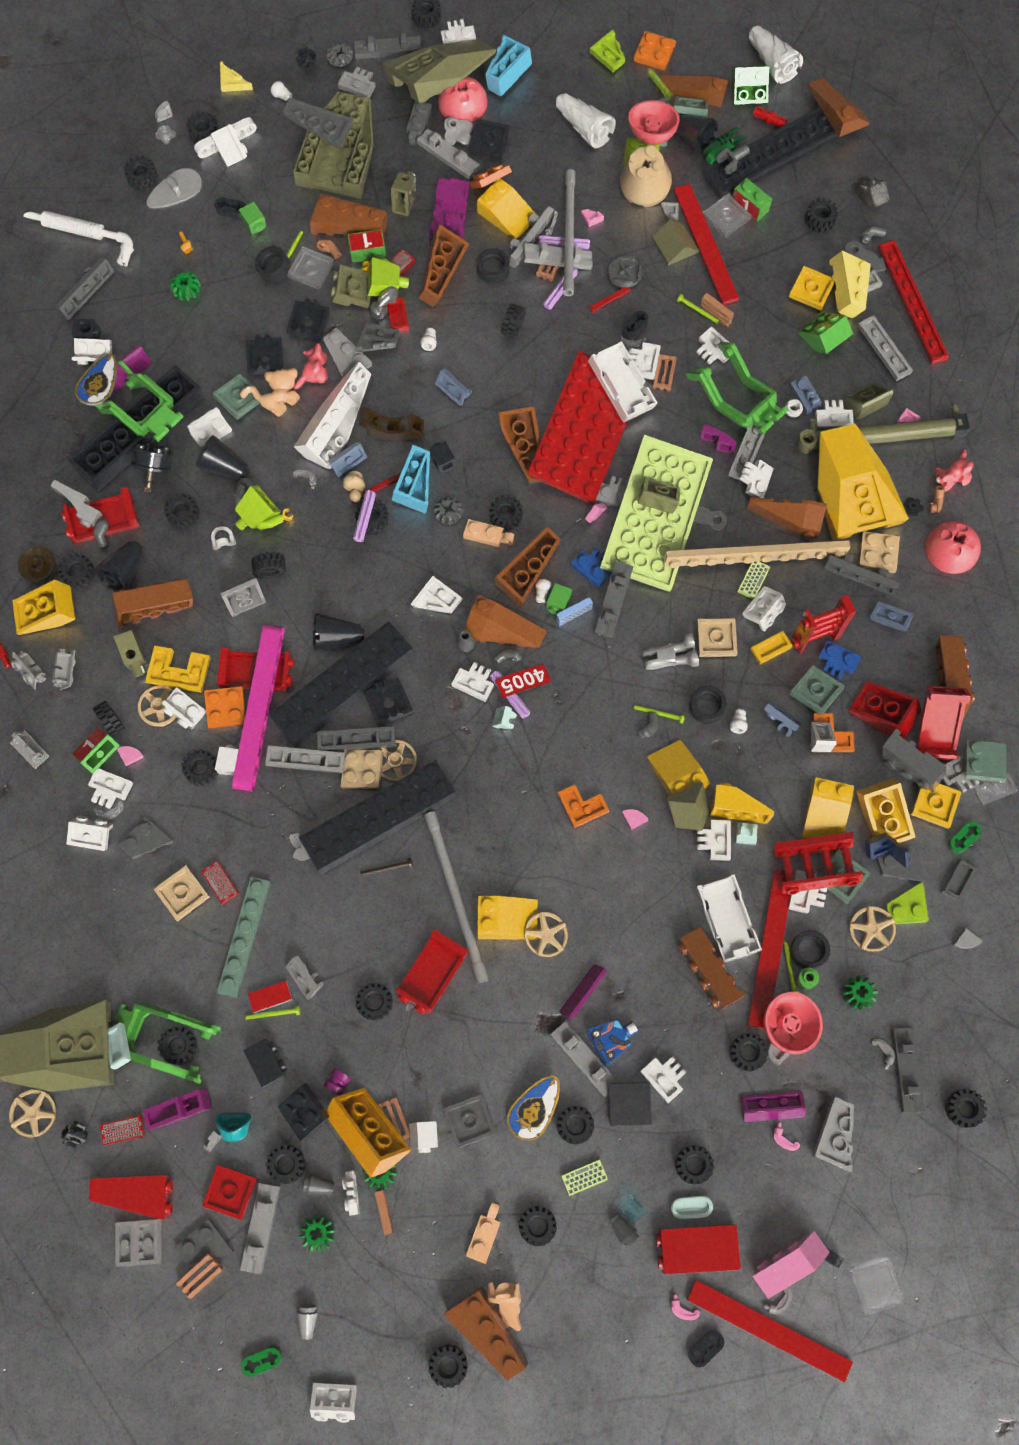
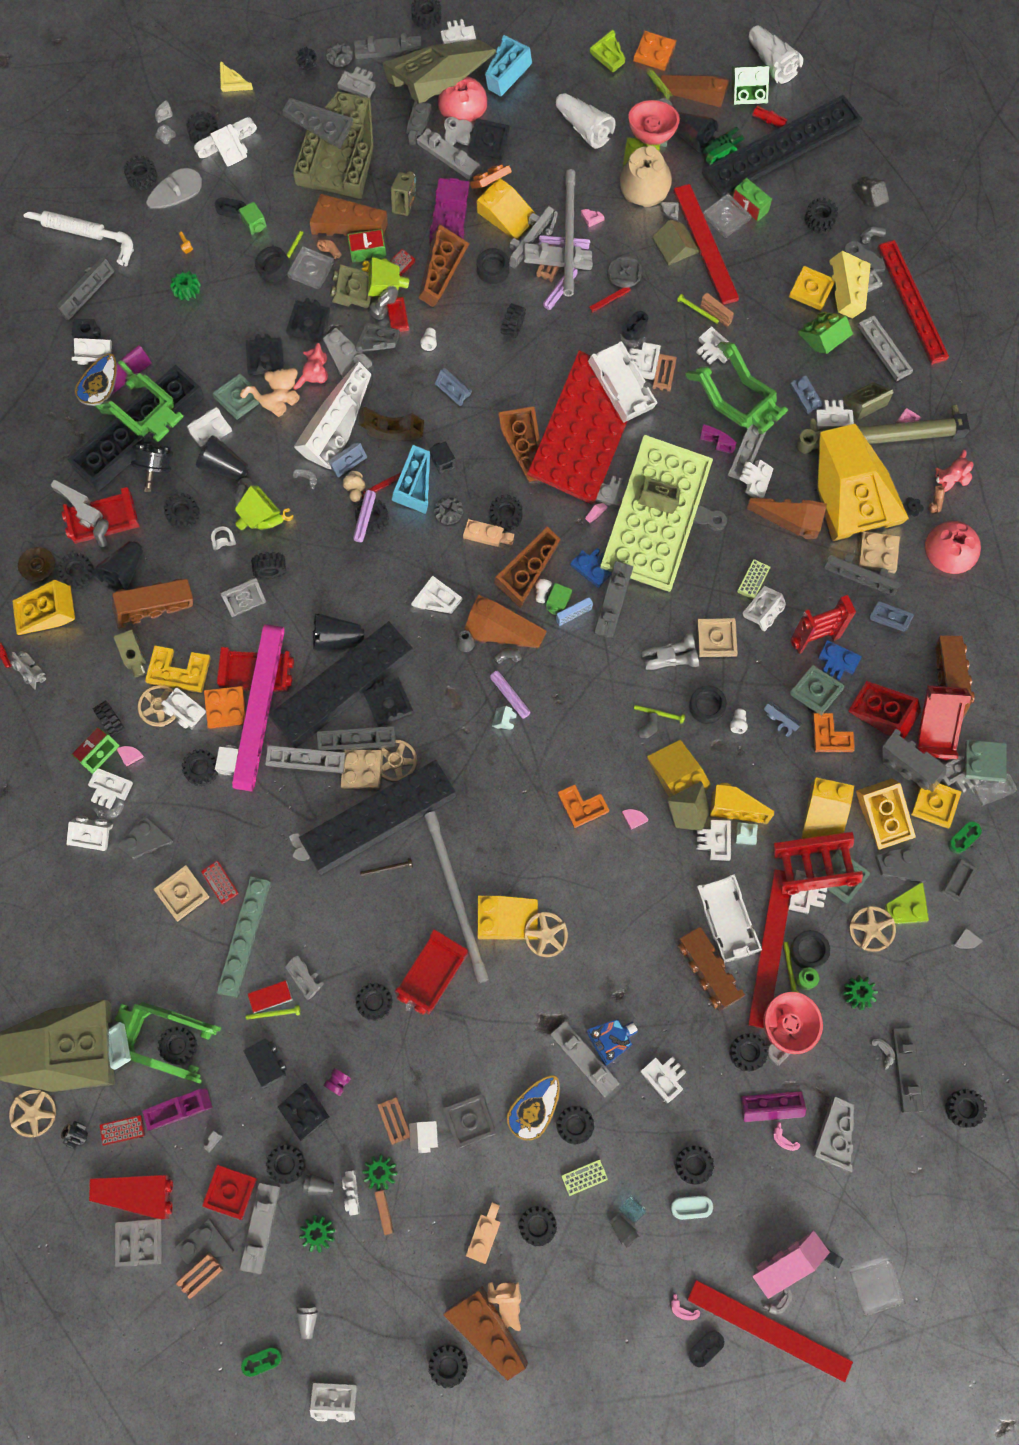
(29, 748): light grey hinge -> none
(63, 677): light grey hinge -> none
(233, 1126): teal helmet -> none
(279, 90): white piece -> none
(367, 1131): light orange slope -> none
(474, 682): white hinge -> none
(523, 680): red sticker -> none
(582, 992): magenta slope -> none
(629, 1104): black tile -> none
(691, 106): sand green plate -> none
(698, 1249): red panel -> none
(733, 157): dark grey piece -> none
(755, 553): tan plate -> none
(771, 647): yellow tile -> none
(794, 404): white plate -> none
(822, 737): white slope -> none
(839, 110): dark orange wedge -> none
(886, 844): dark blue bracket -> none

